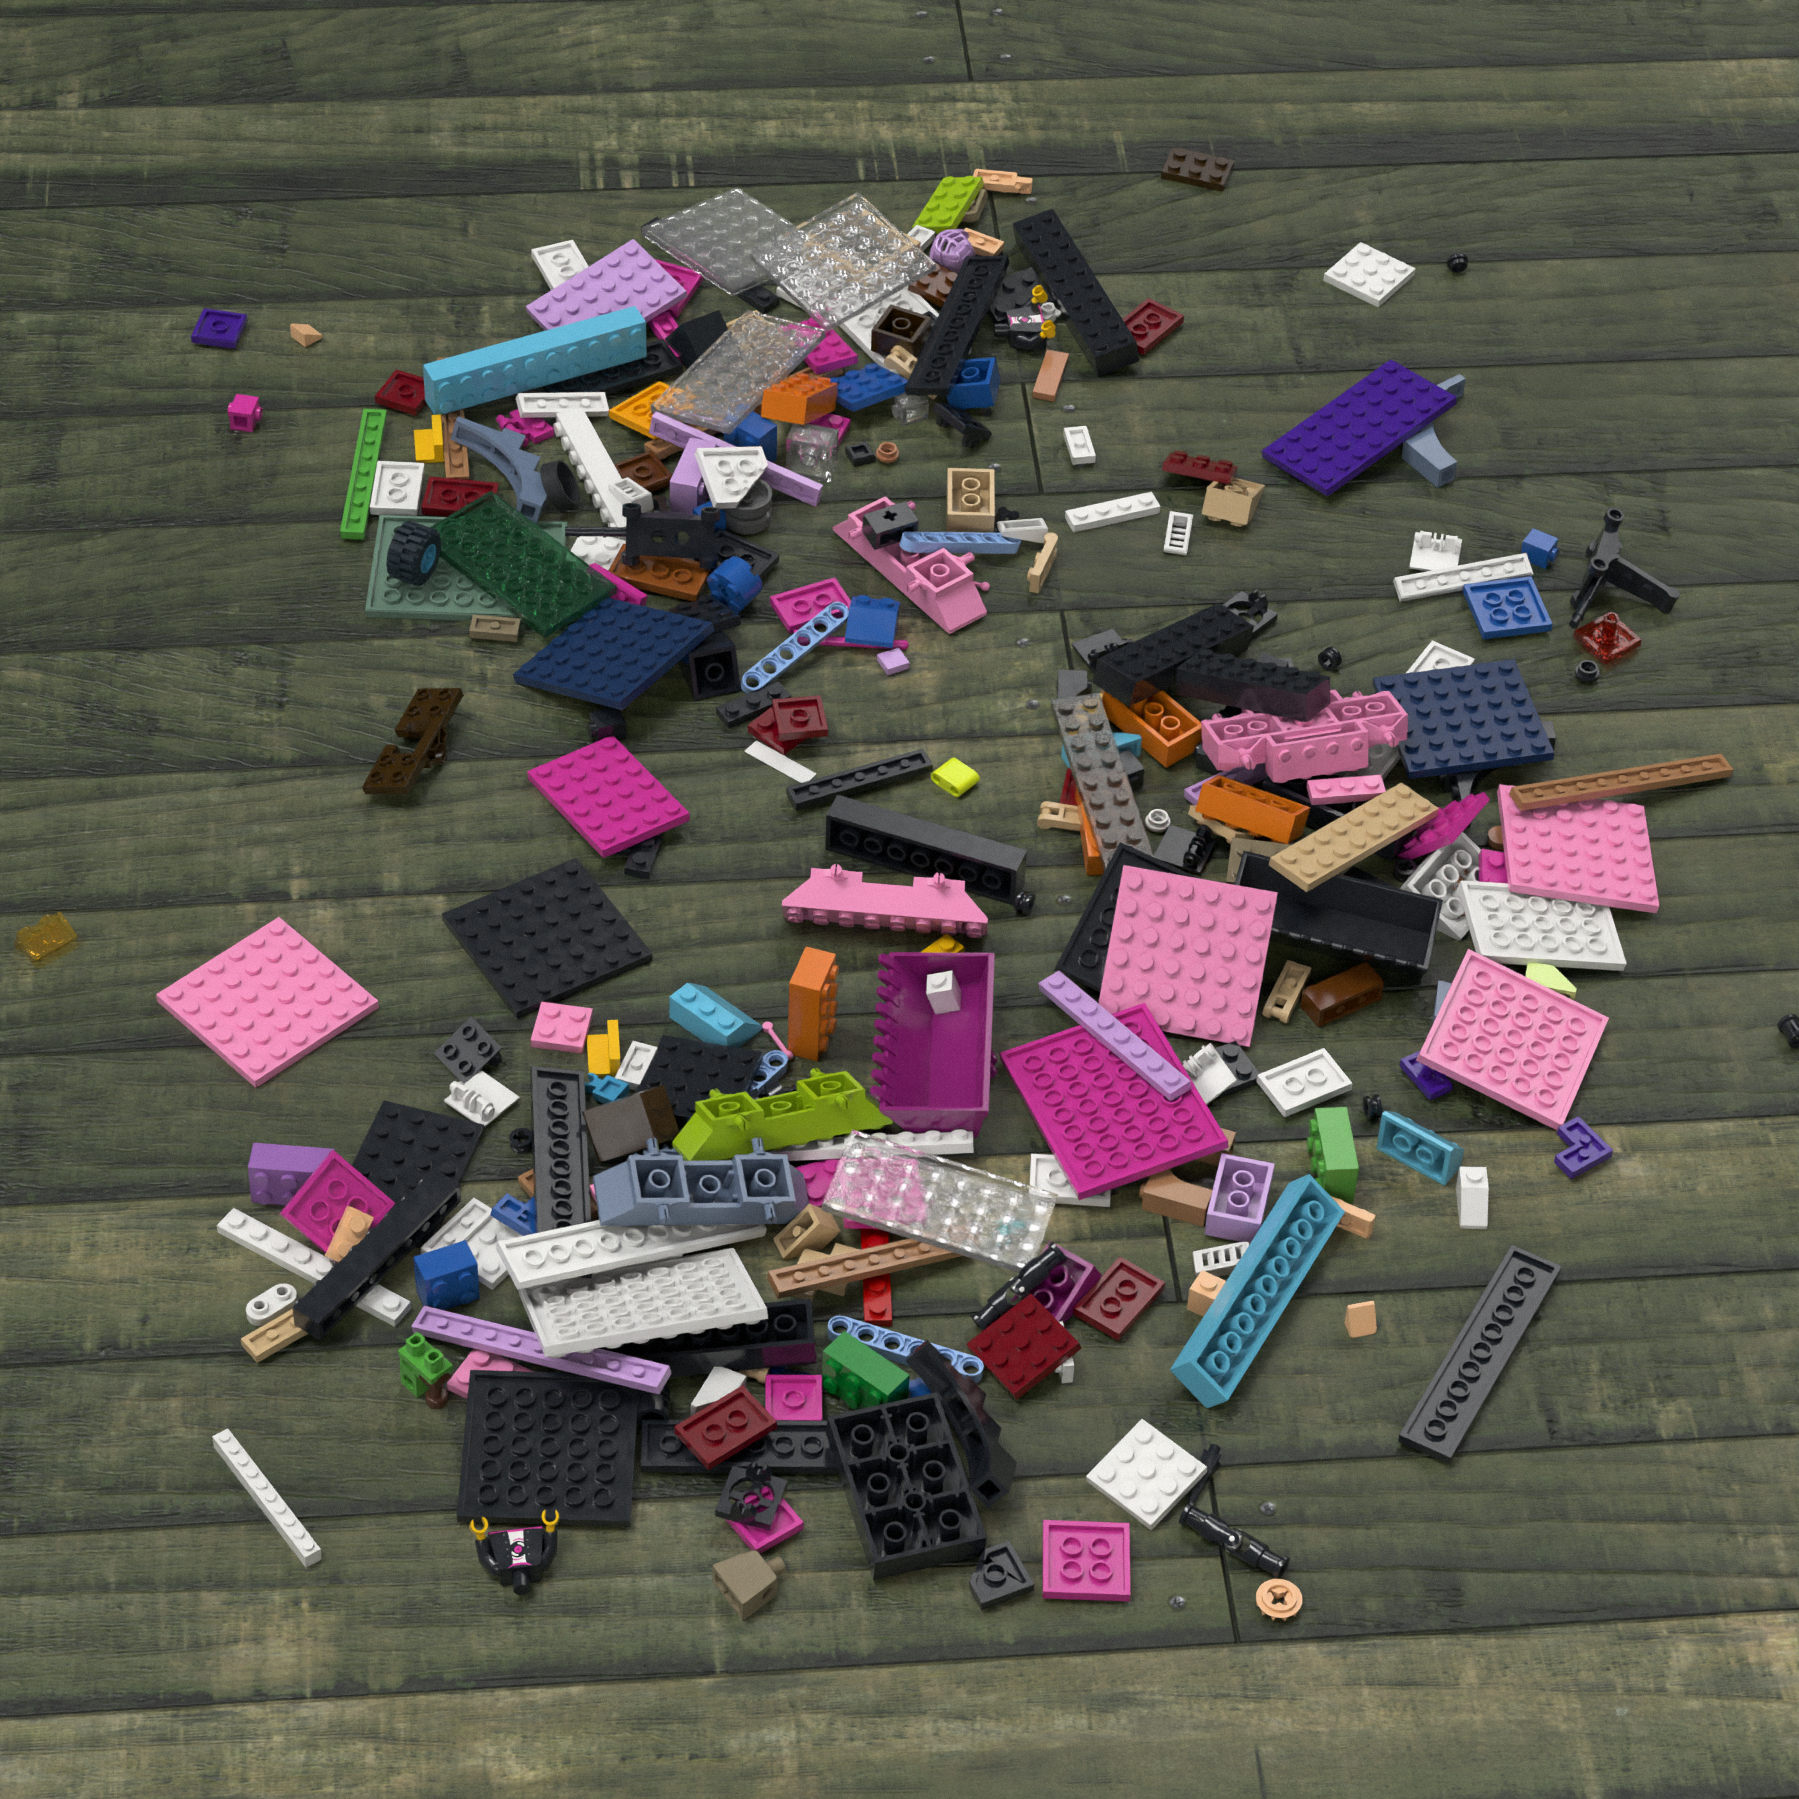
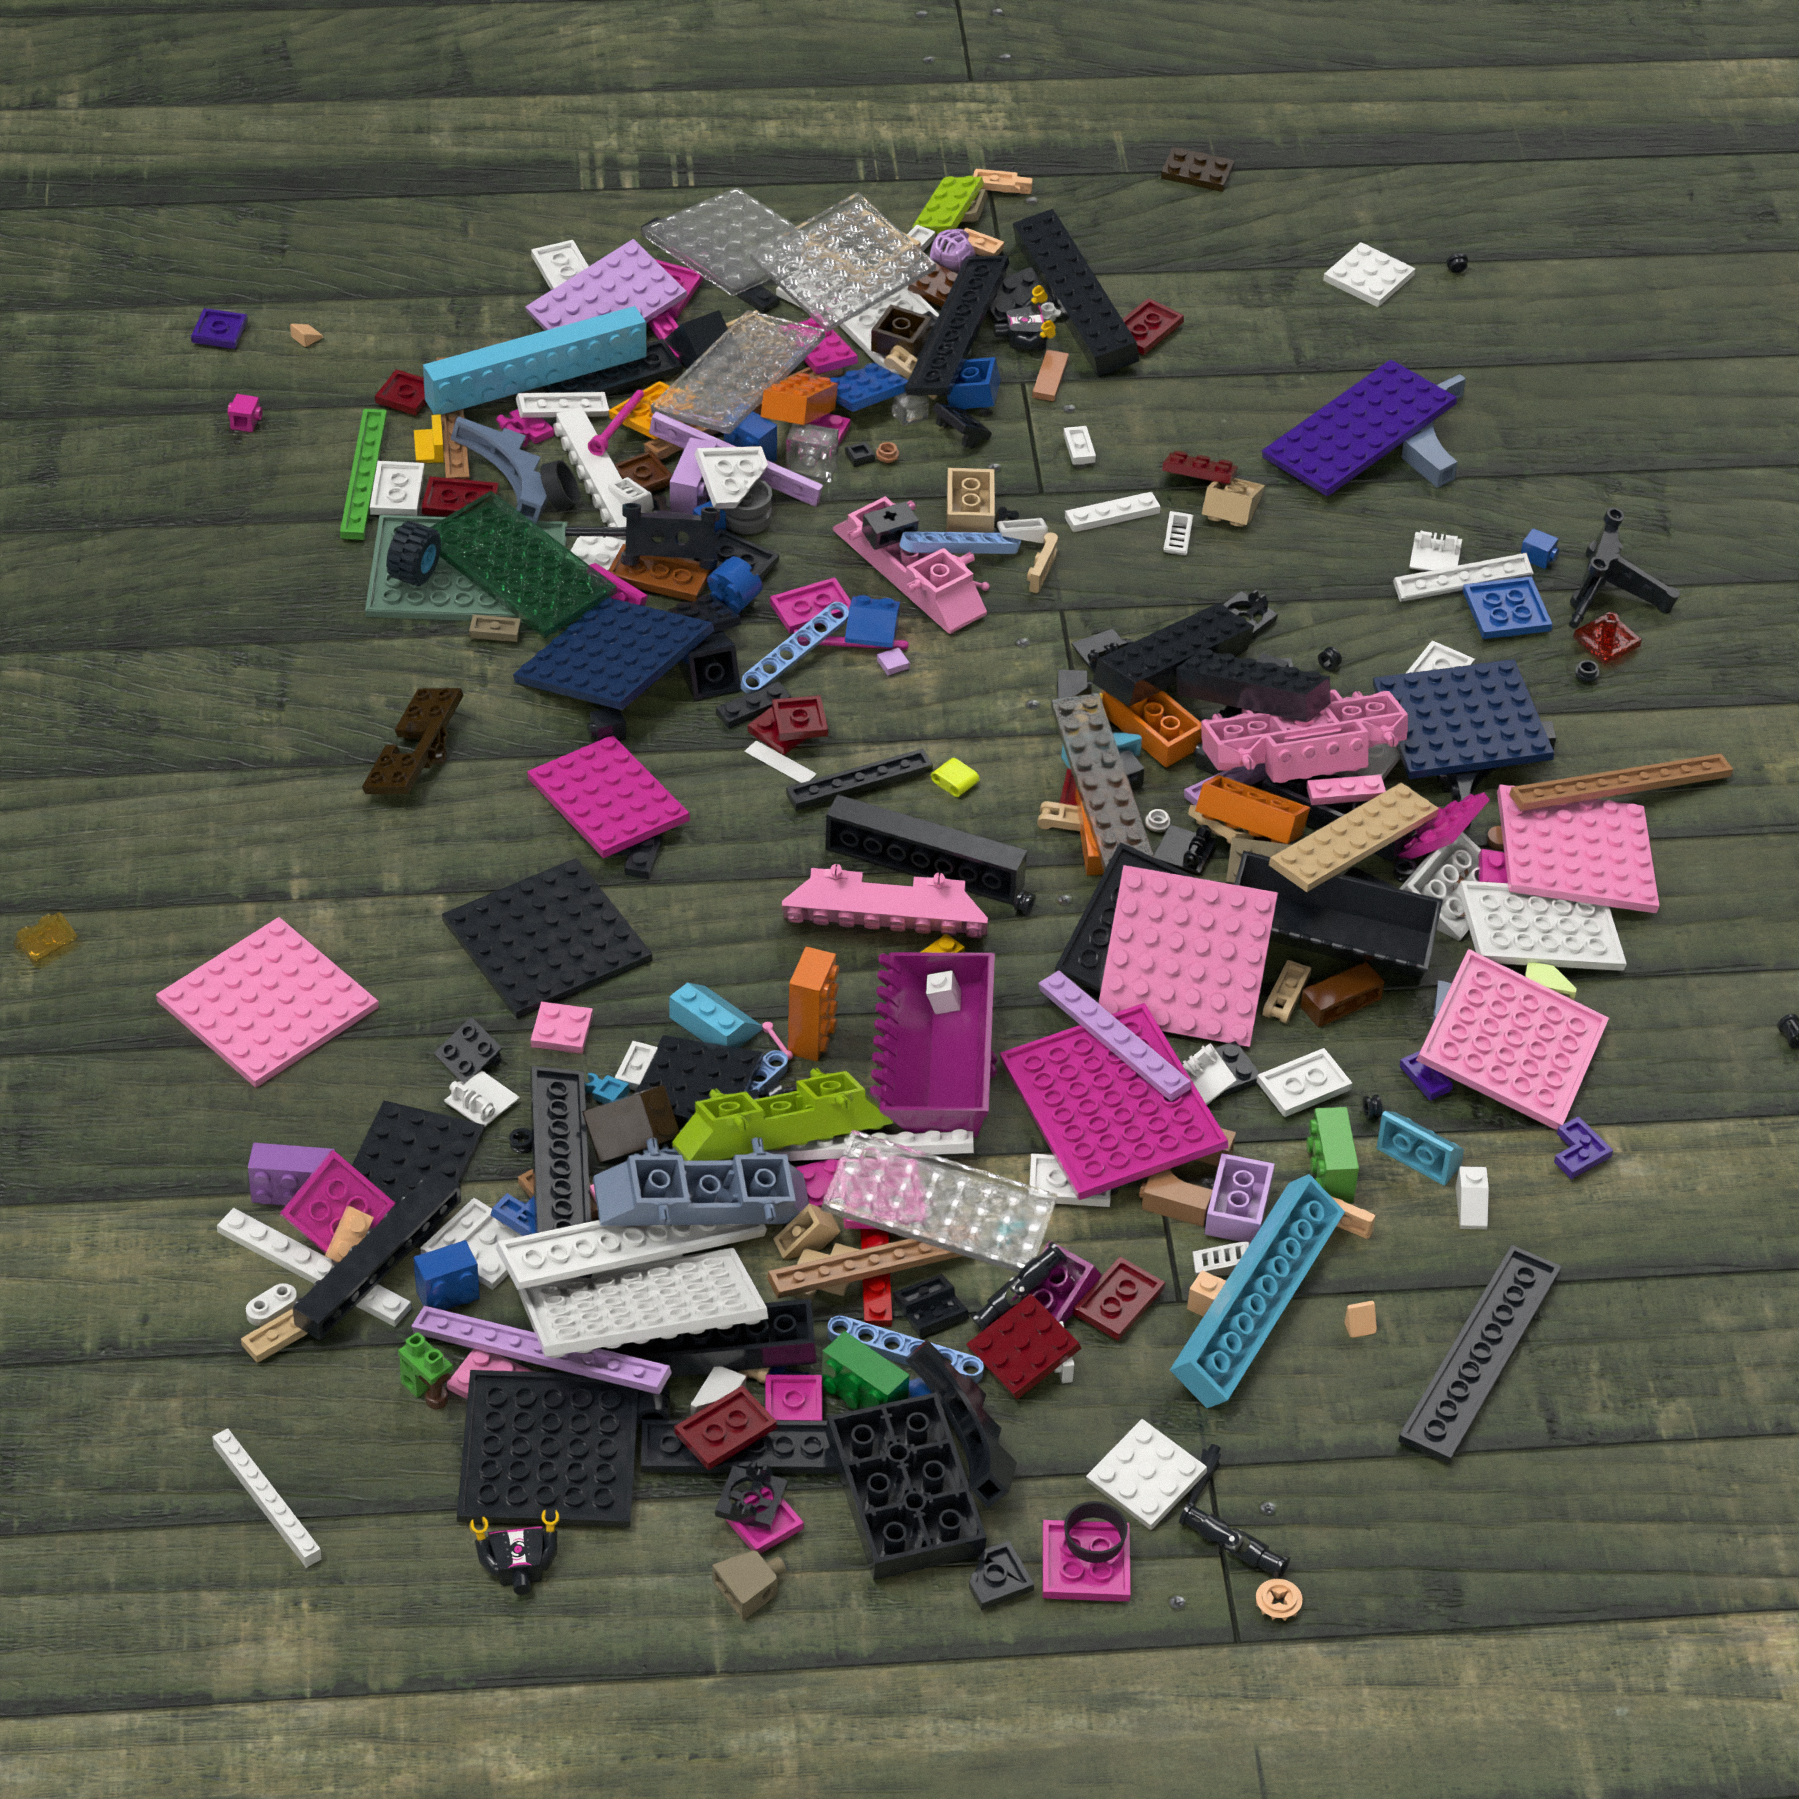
(599, 443): none -> dark pink piece
(604, 1051): yellow panel -> none
(931, 1305): none -> black slope
(1100, 1510): none -> black tyre

